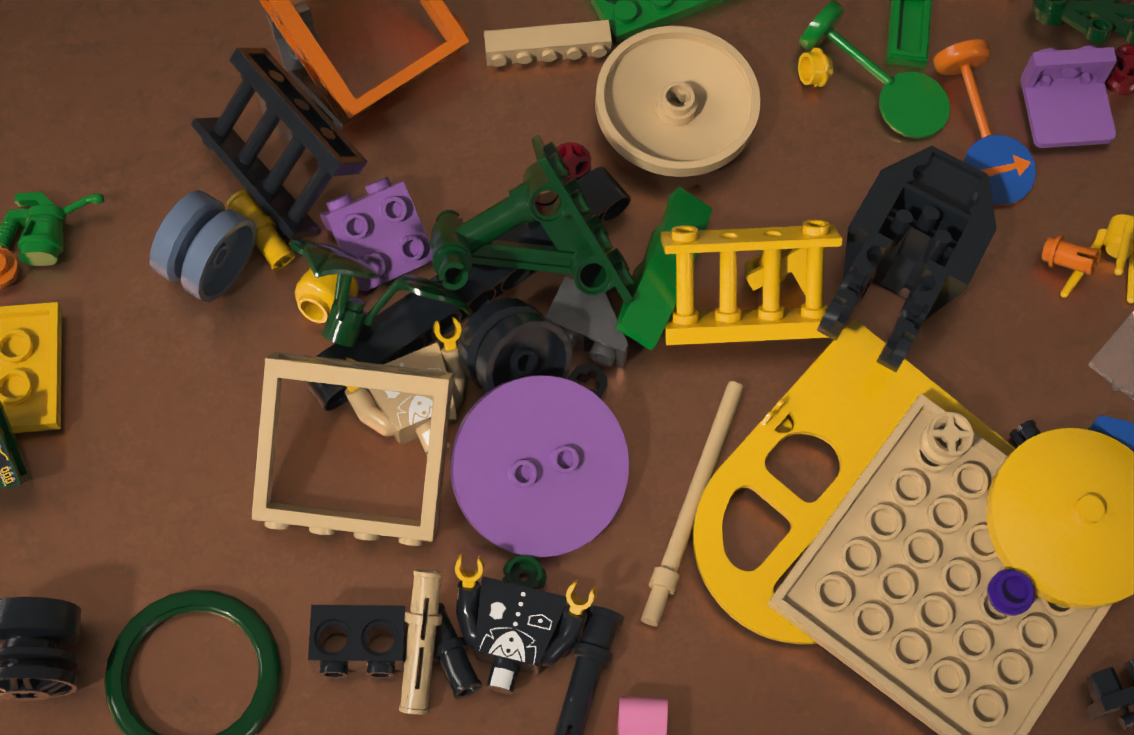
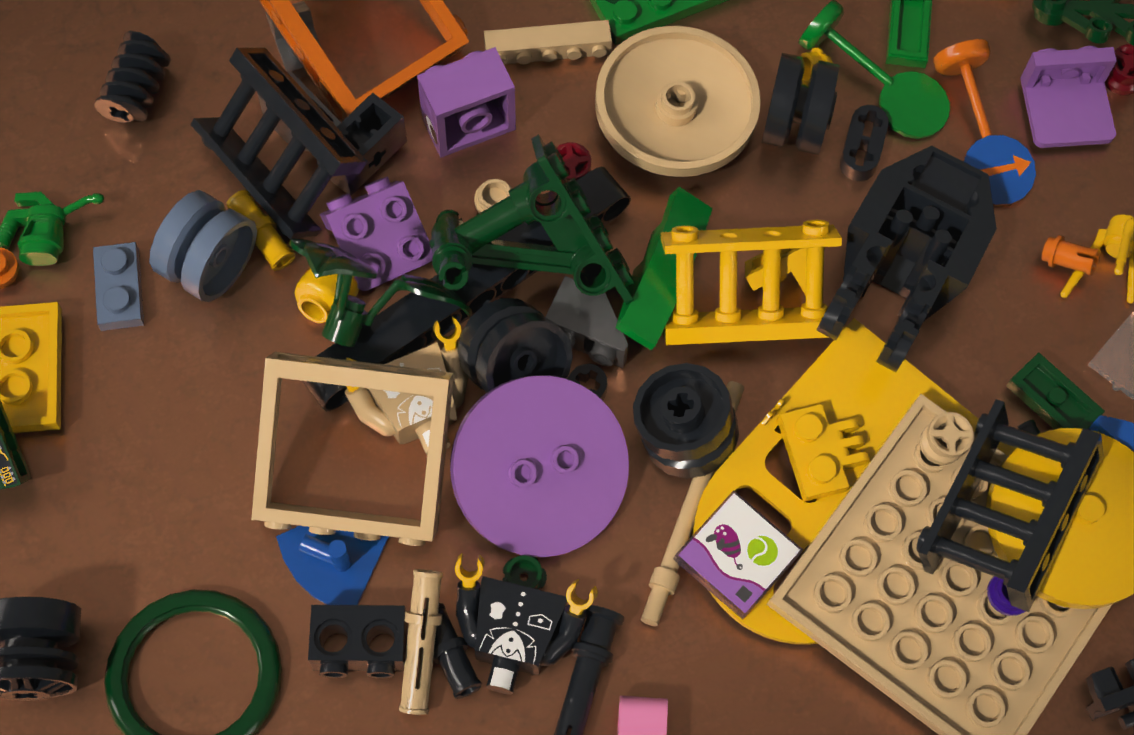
(118, 286): none -> sand blue plate
(132, 79): none -> black piece
(331, 566): none -> blue shield
(376, 133): none -> black brick
(467, 101): none -> medium lavender brick
(490, 193): none -> tan plate
(686, 420): none -> black wheel
(738, 554): none -> tile
(801, 104): none -> black wheel
(820, 451): none -> yellow hinge
(856, 140): none -> black beam
(1039, 537): none -> black fence
(1053, 395): none -> dark green plate

